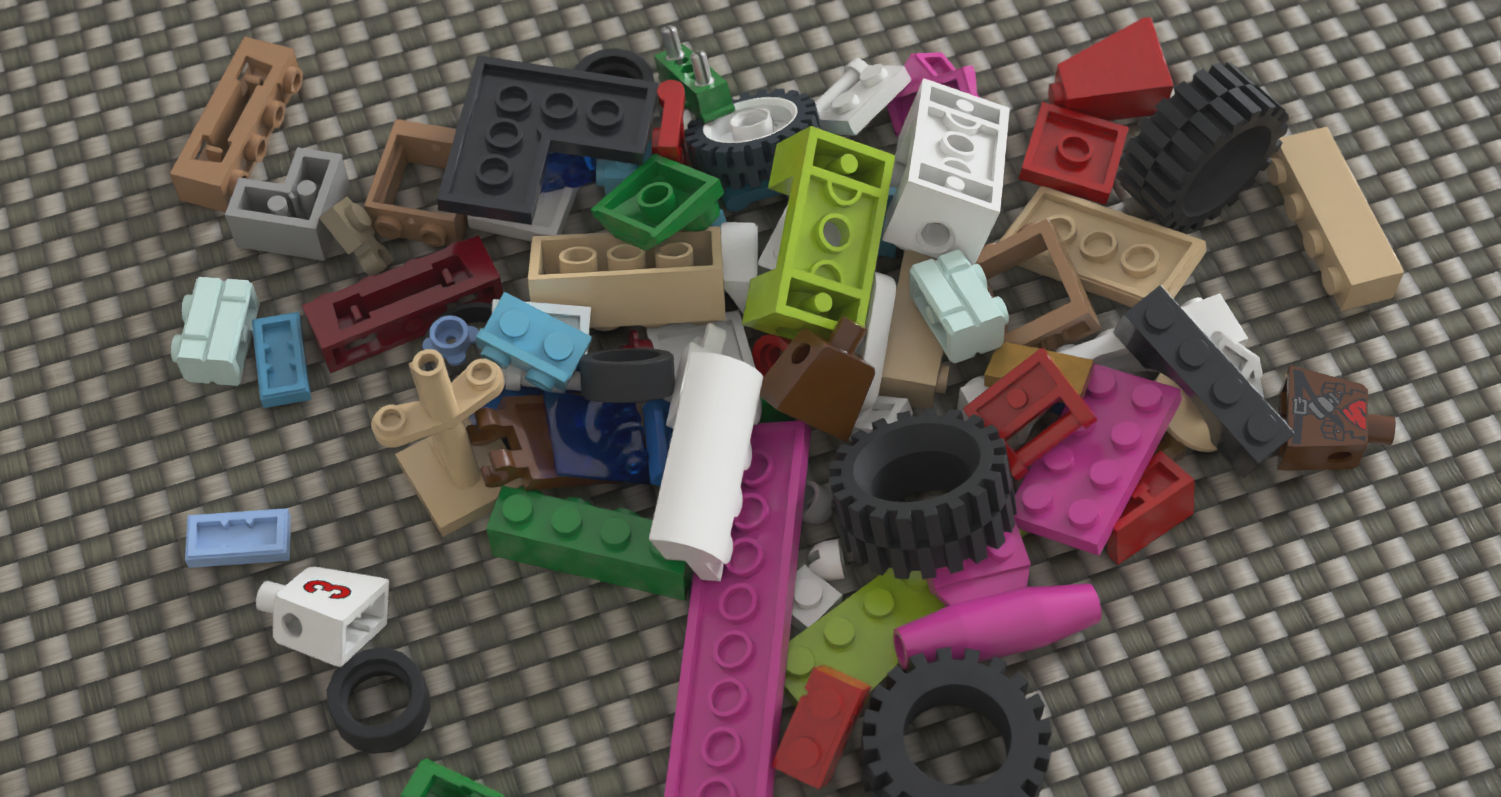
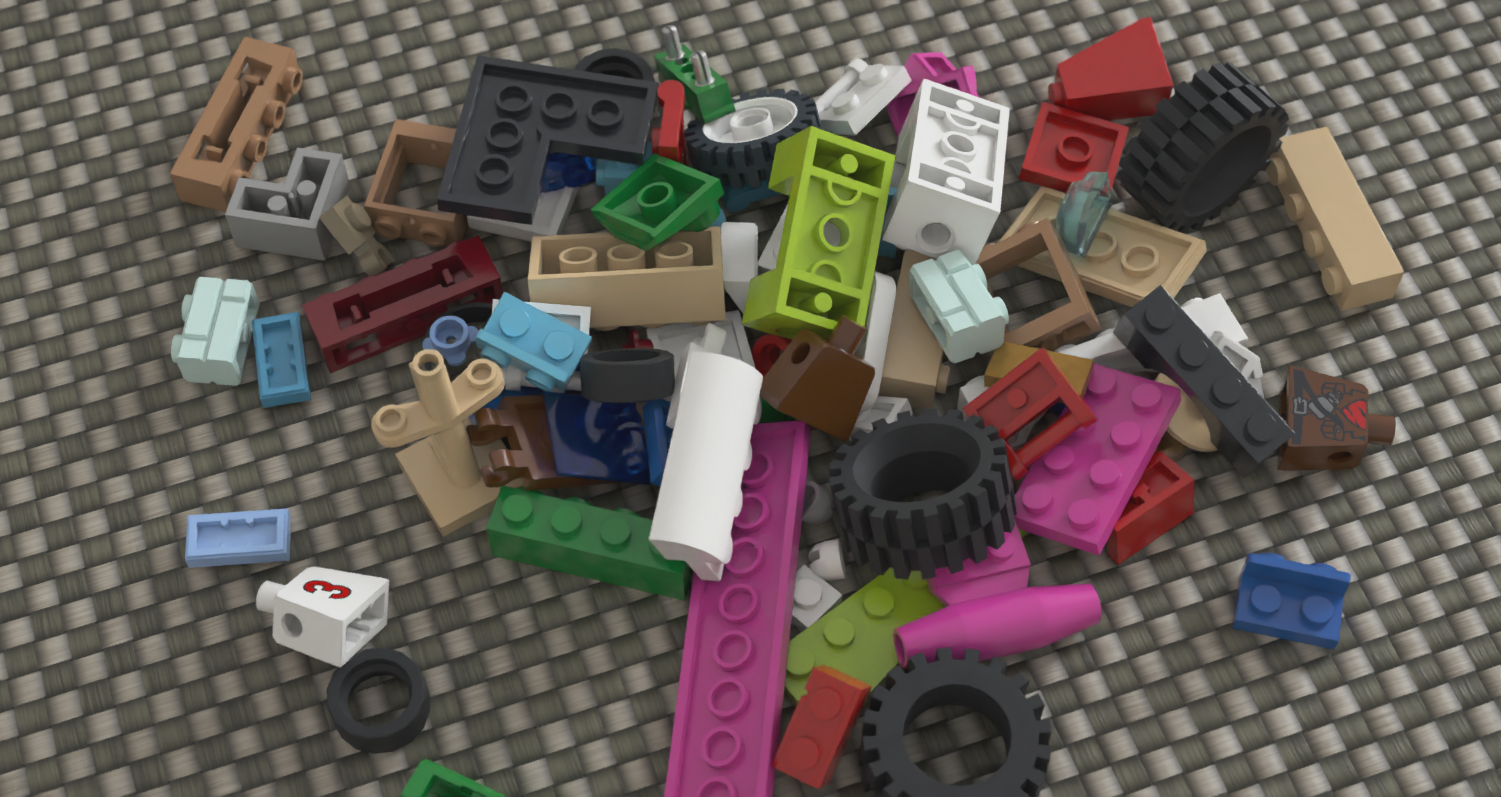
(1083, 212): none -> clear light blue brick
(1290, 600): none -> blue bracket

